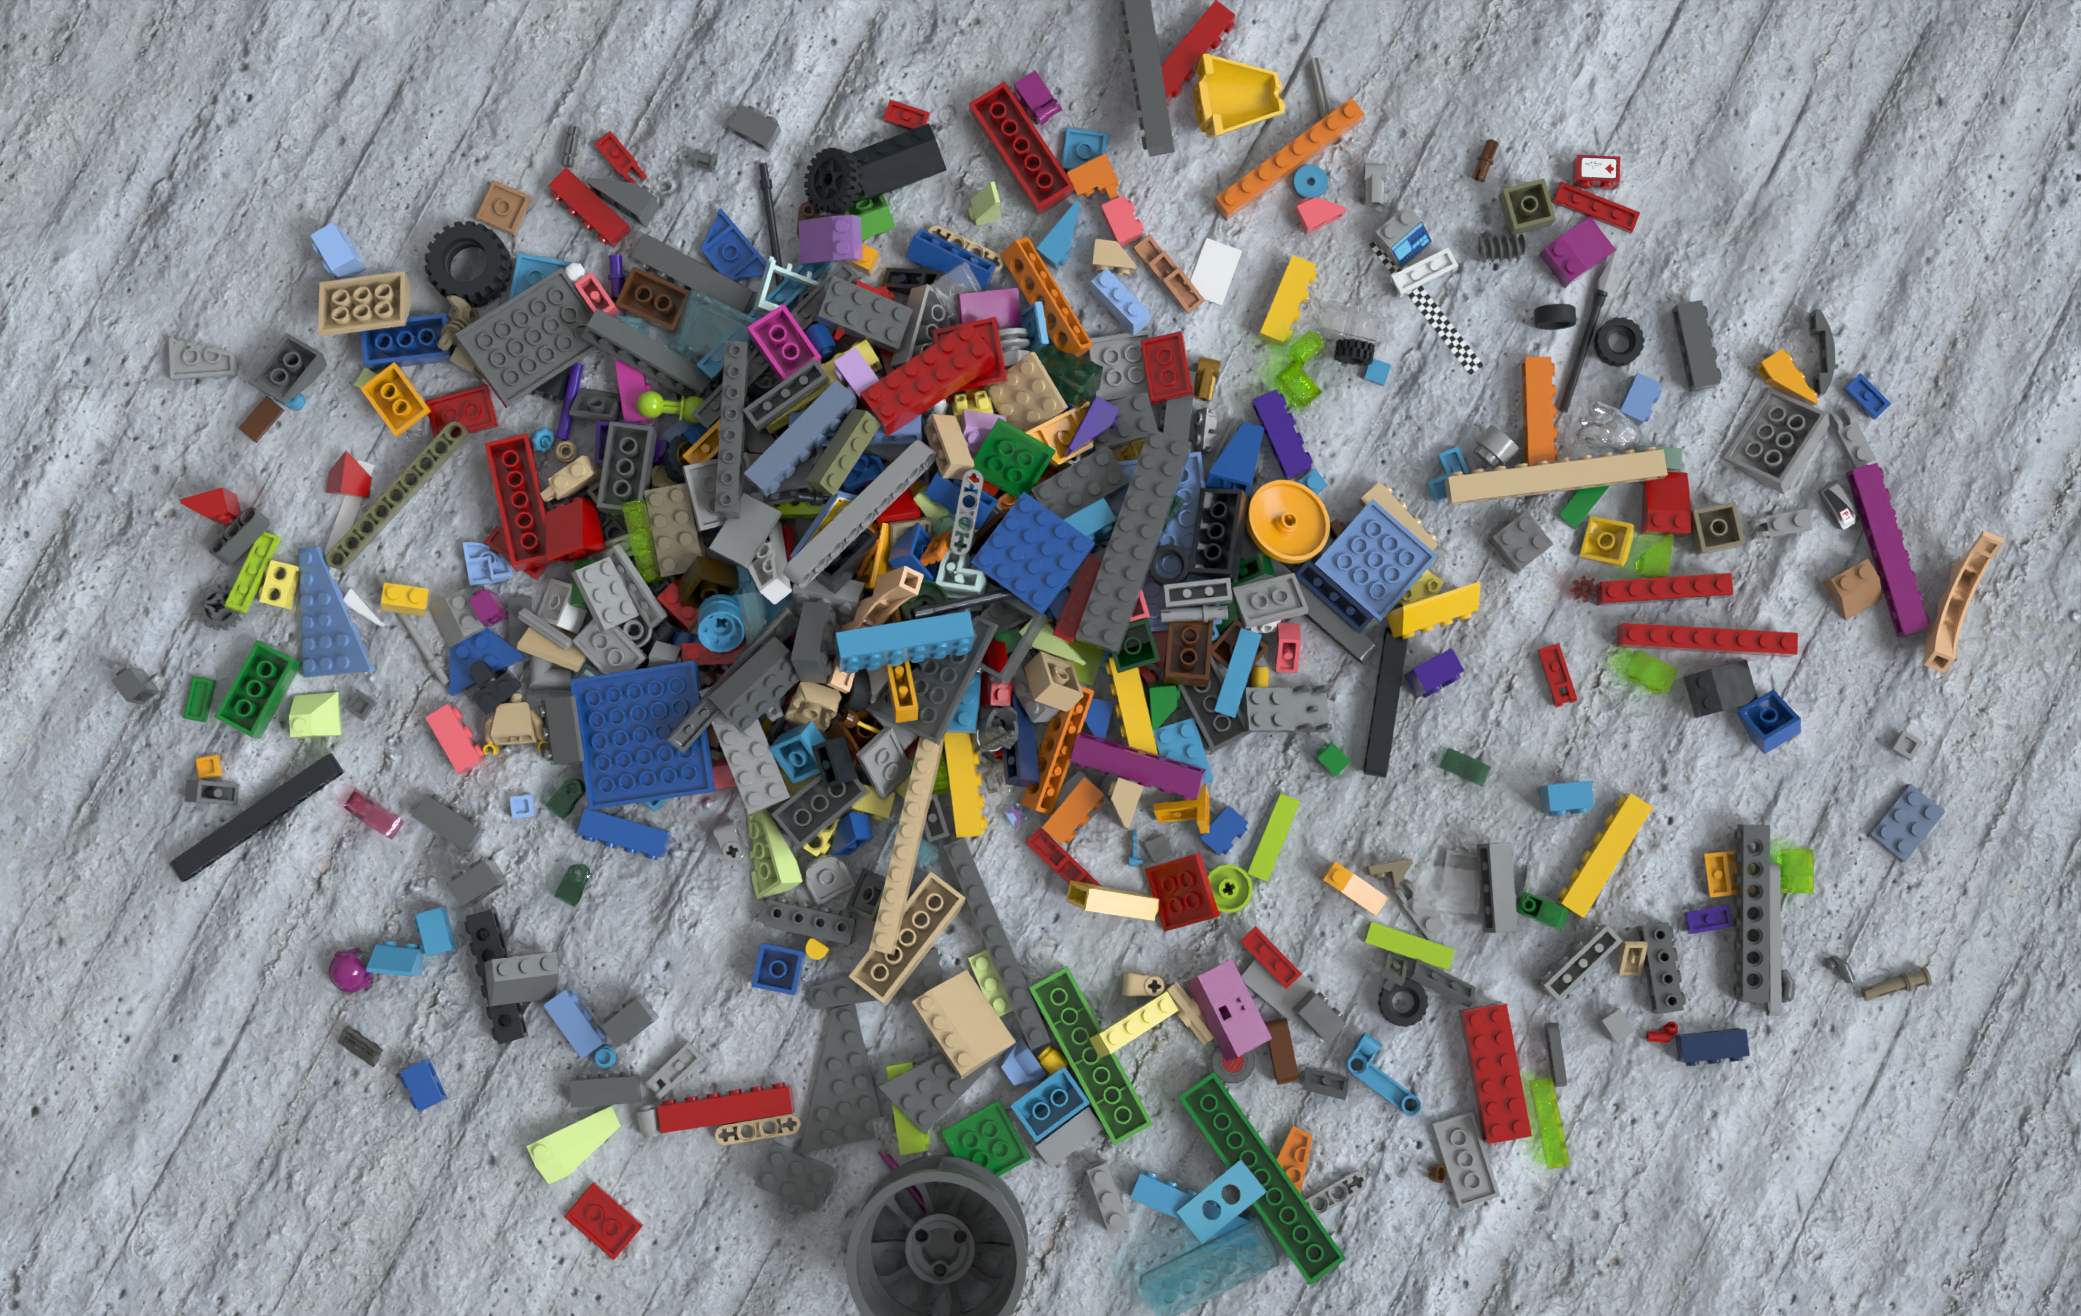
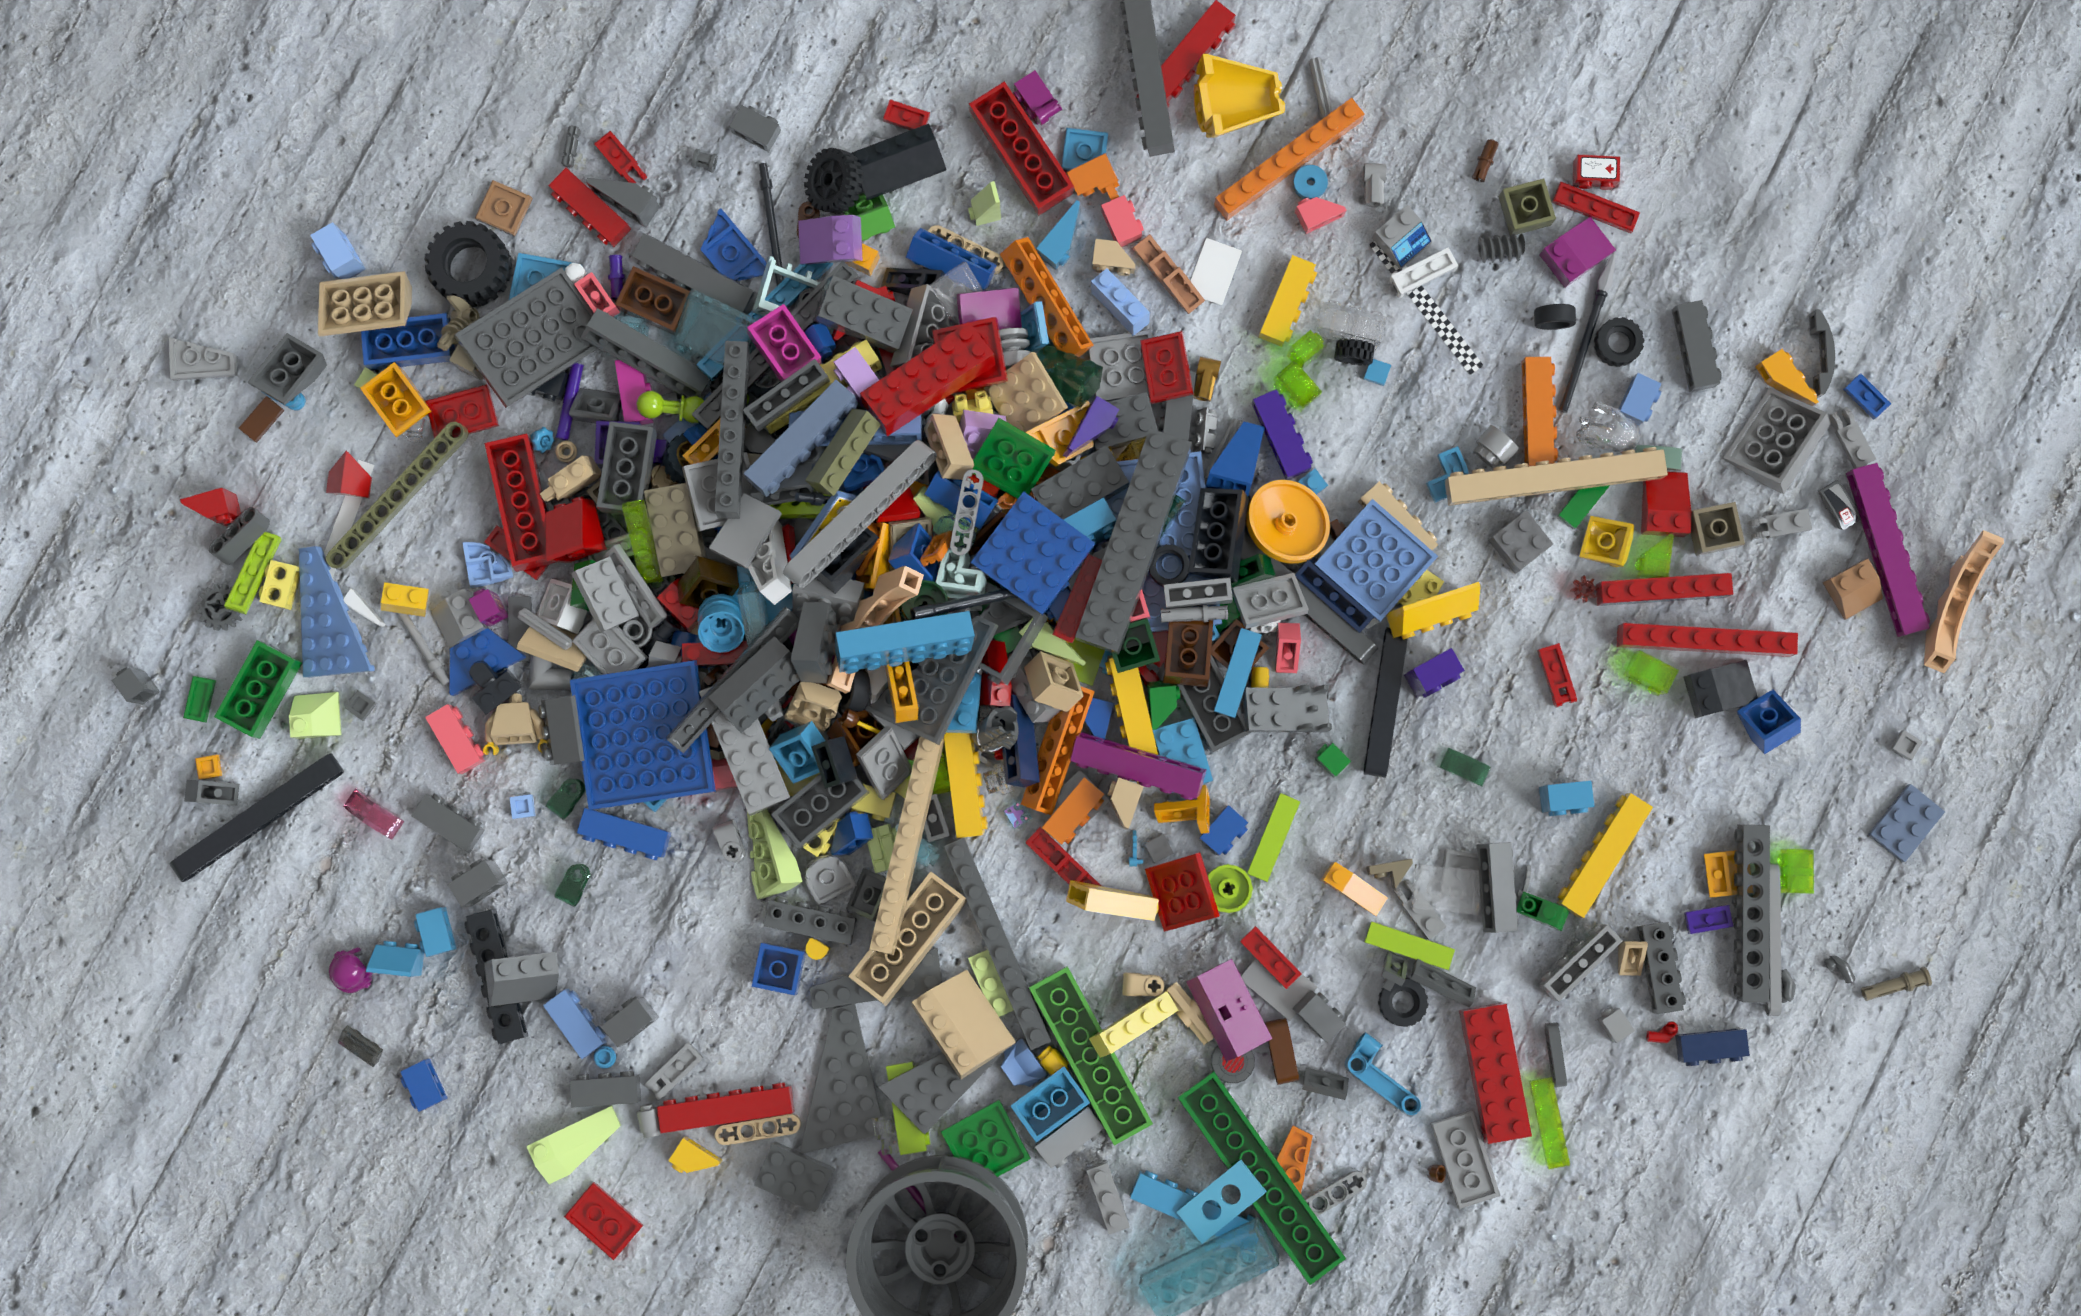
(692, 1157): none -> yellow slope
(882, 846): none -> yellowish green brick

